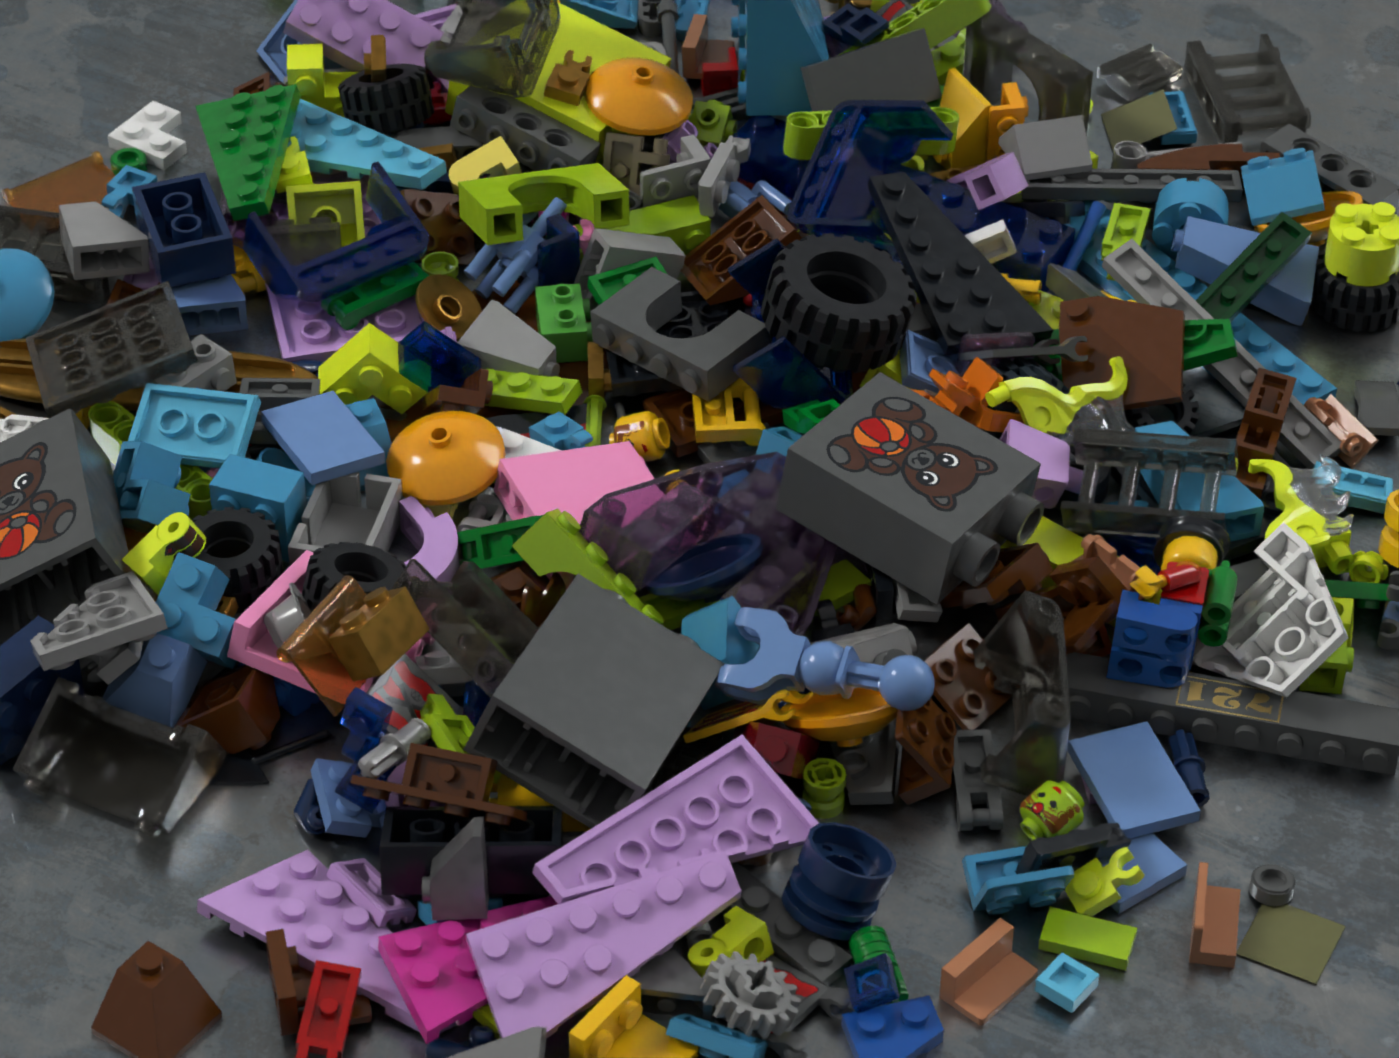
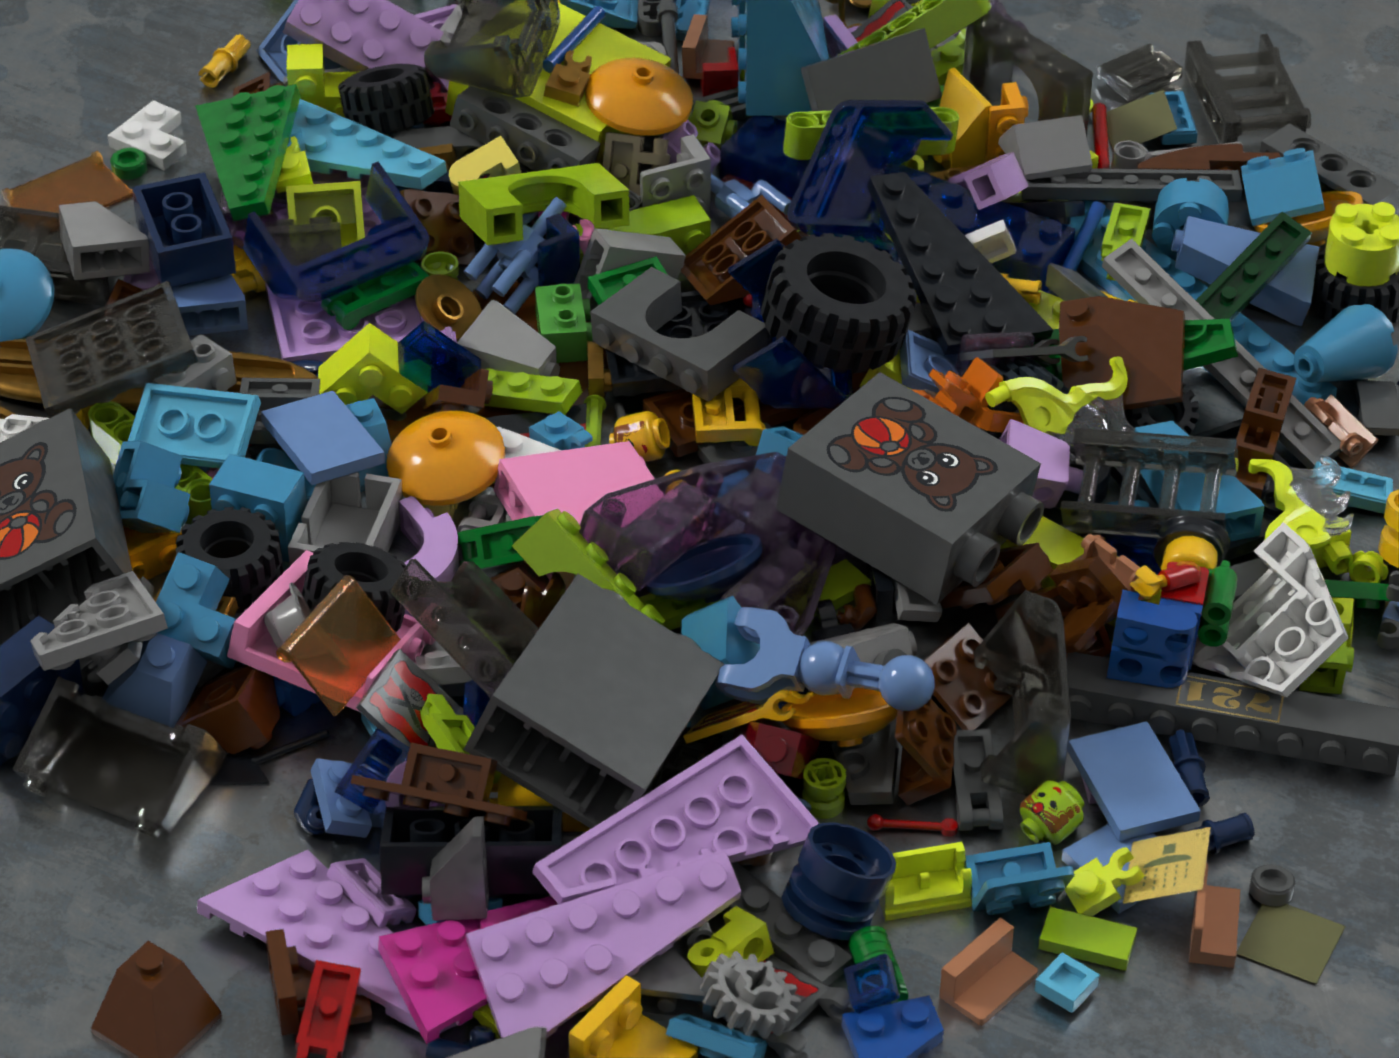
(120, 189): dark azure plate -> none
(158, 549): neon yellow leg -> none
(224, 61): none -> yellow axle
(366, 720): clear blue plate -> none
(376, 60): pearl gold plate -> none
(378, 633): pearl gold brick -> none
(394, 749): light grey axle -> none
(575, 37): none -> blue bar
(720, 173): light grey hinge -> none
(807, 415): green slope -> none
(854, 26): dark blue slope -> none
(928, 882): none -> neon yellow hinge
(947, 827): none -> red hinge
(1073, 848): black hinge -> none
(1101, 136): none -> red bar
(1169, 864): none -> clear yellow sticker
(1228, 831): none -> dark blue axle
(1348, 347): none -> dark azure cone

